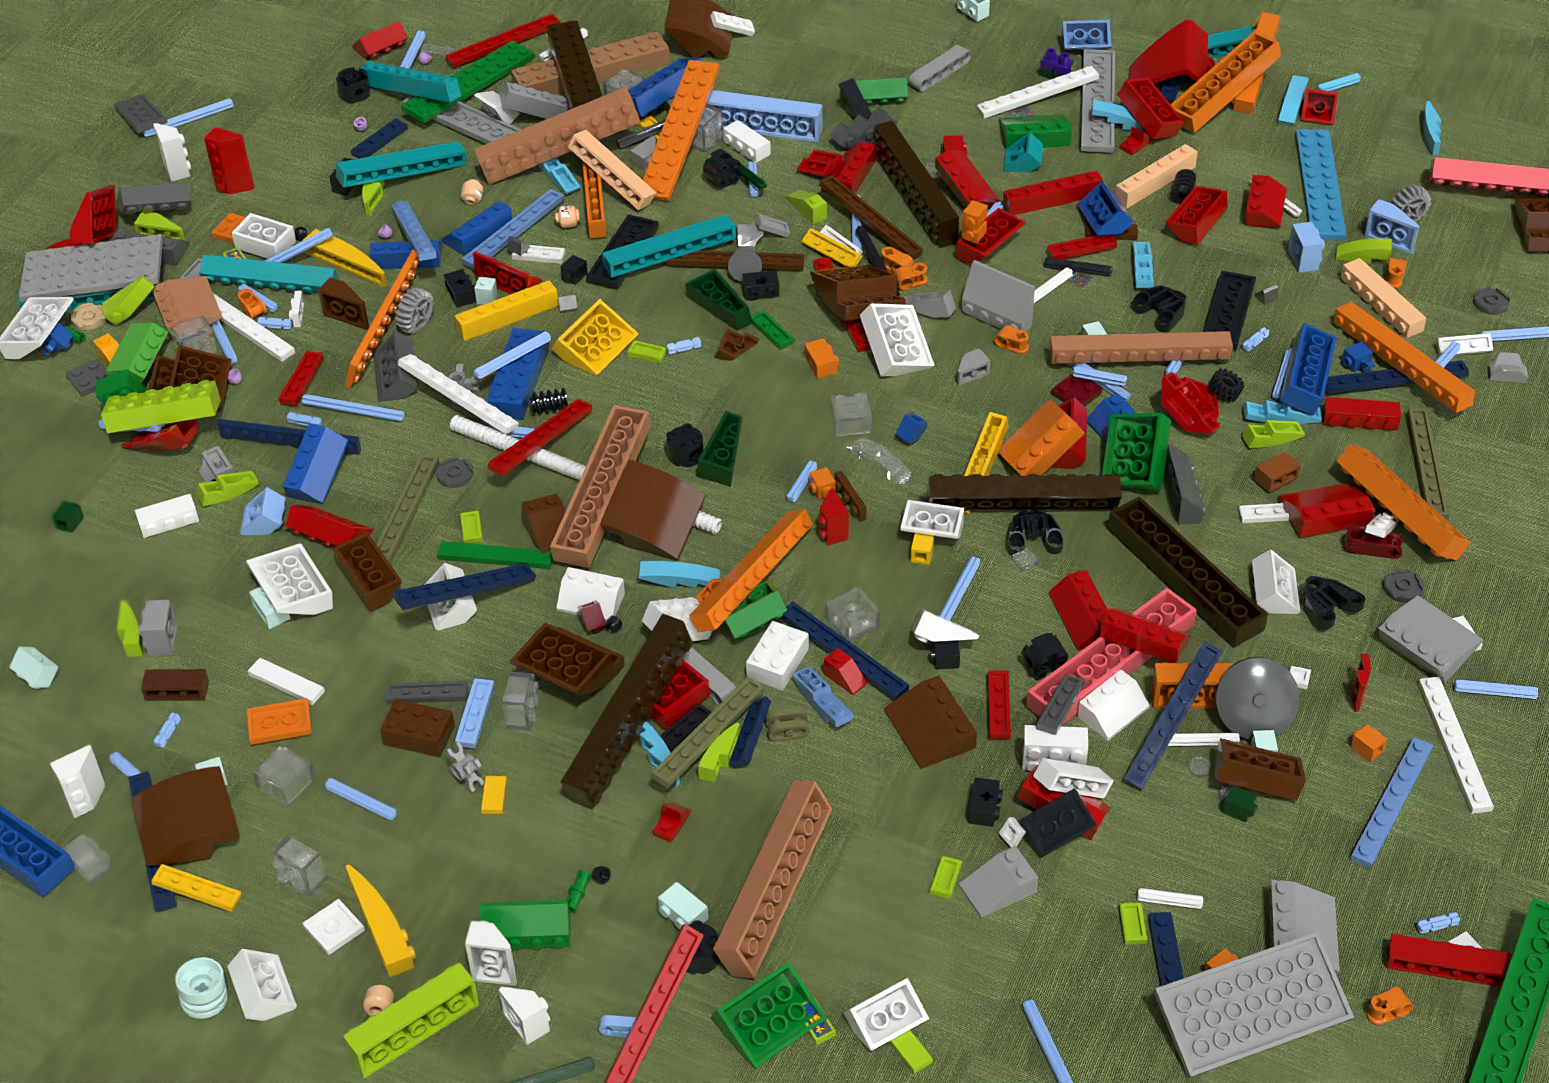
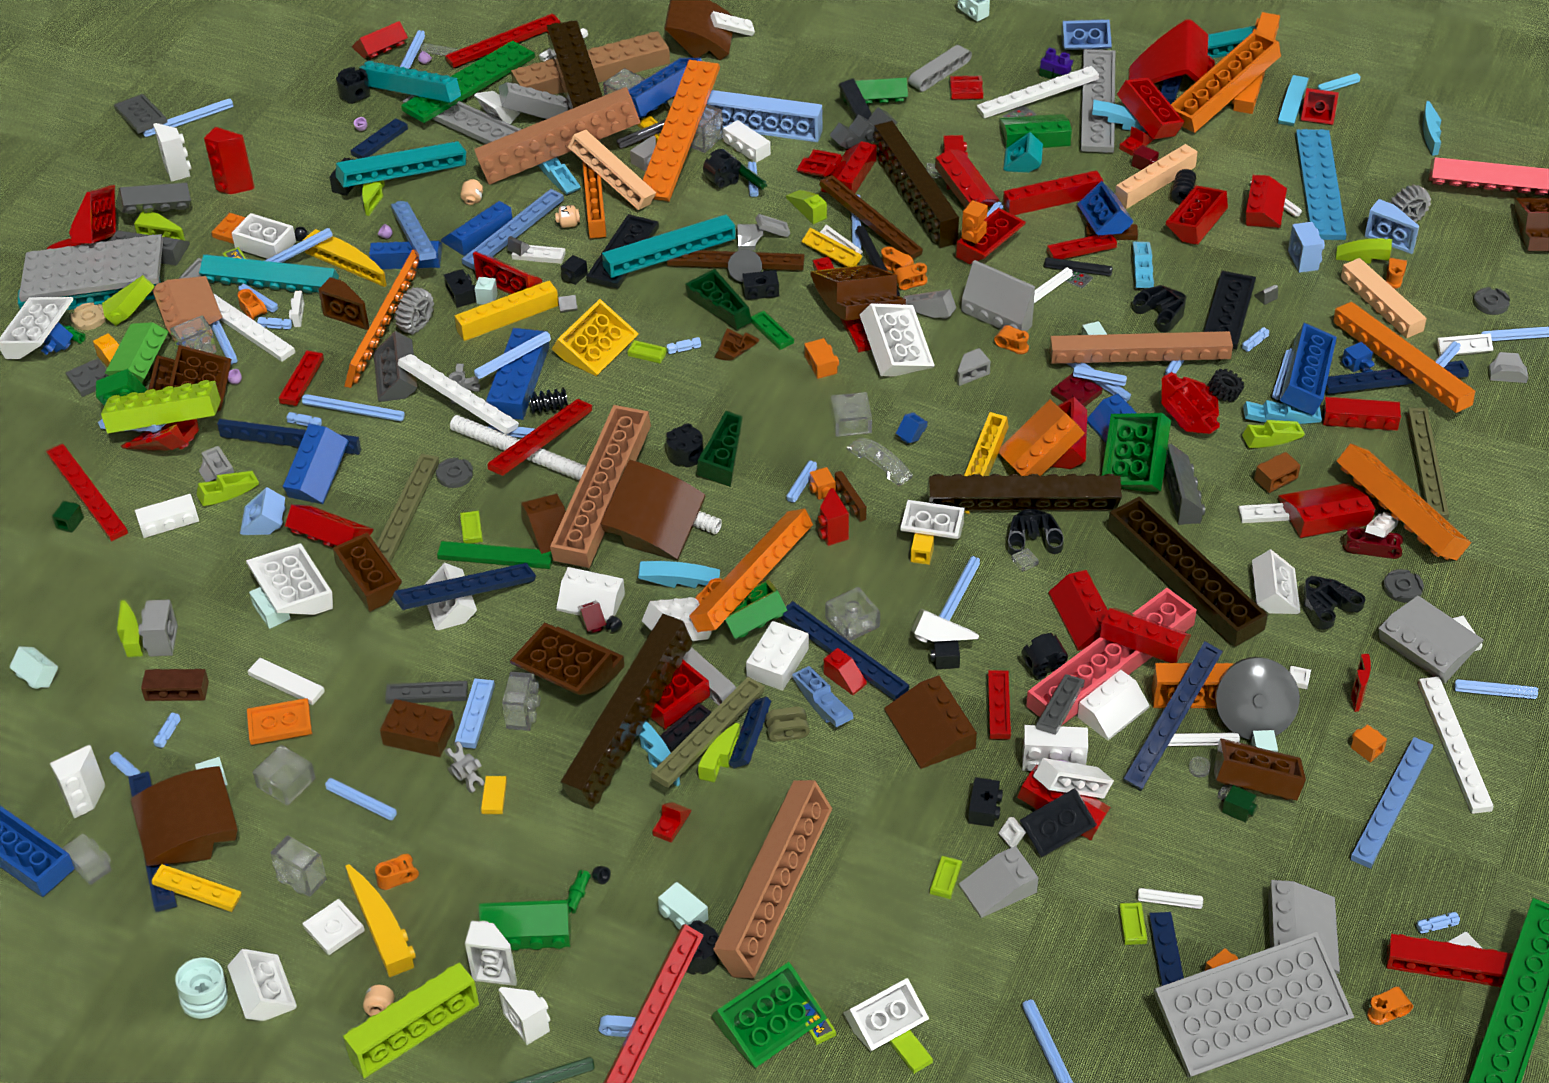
(87, 492): none -> red plate
(394, 872): none -> orange piece
(966, 87): none -> red slope
(1144, 157): none -> dark red brick

